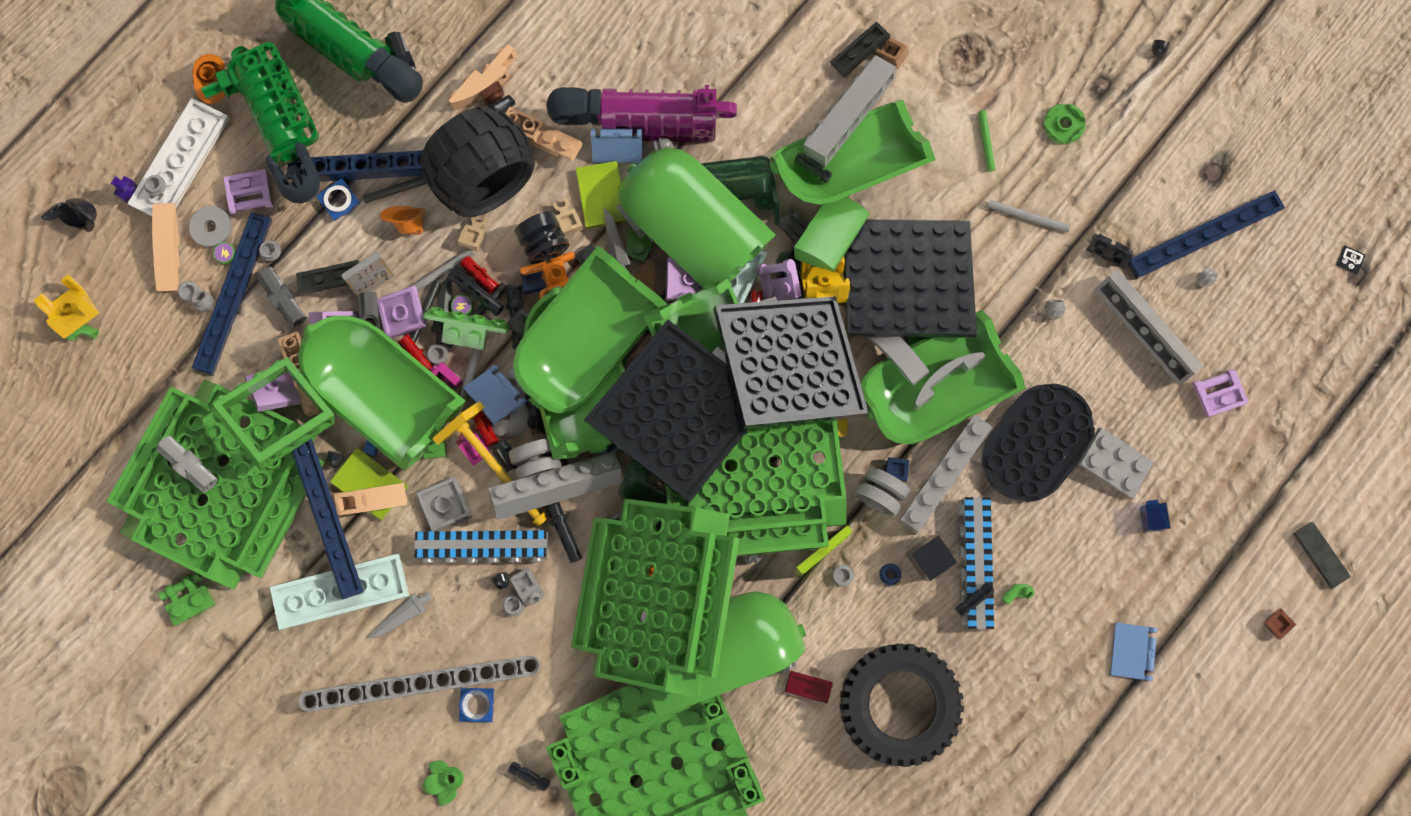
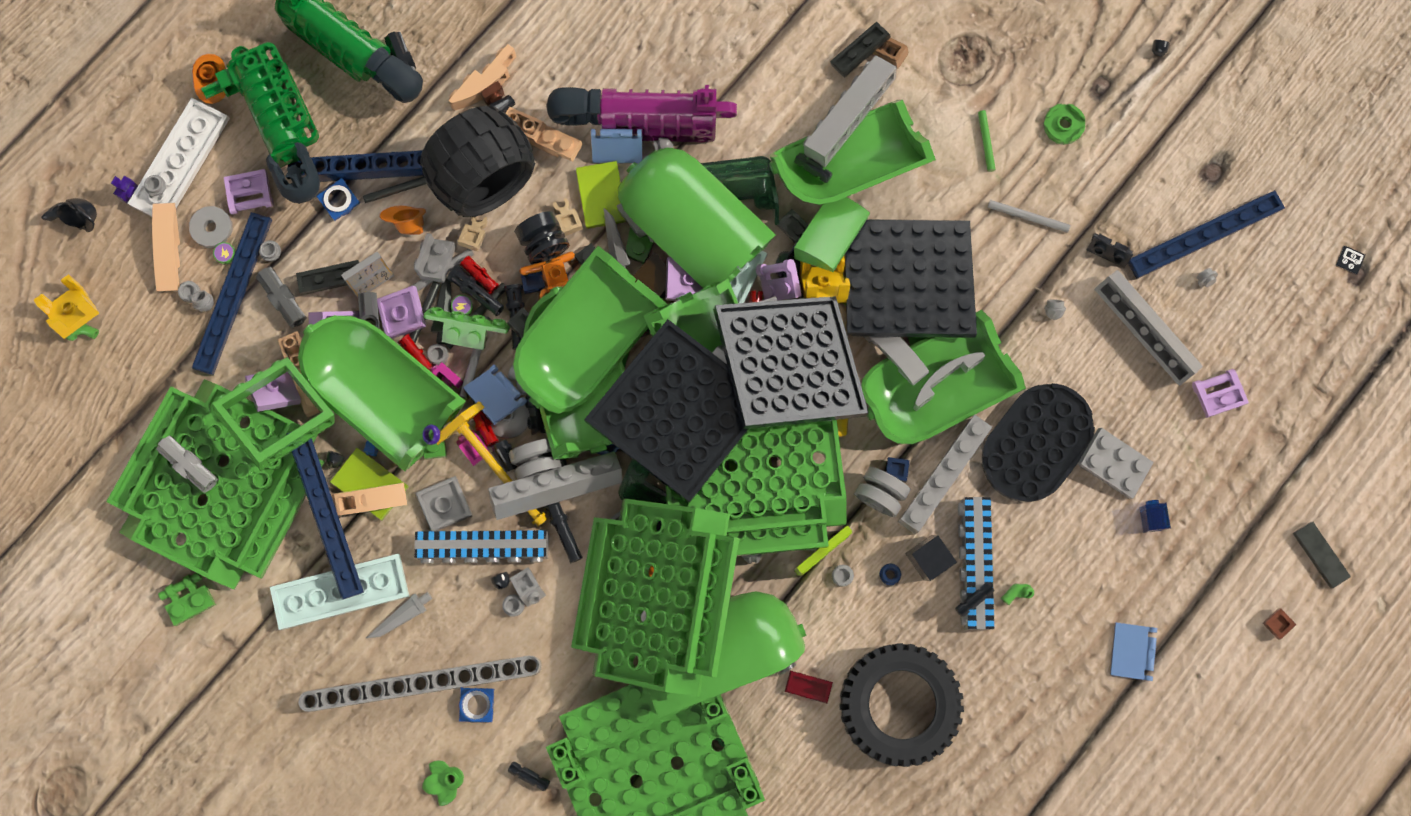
(425, 434): none -> dark purple piece
(434, 259): none -> light grey bracket

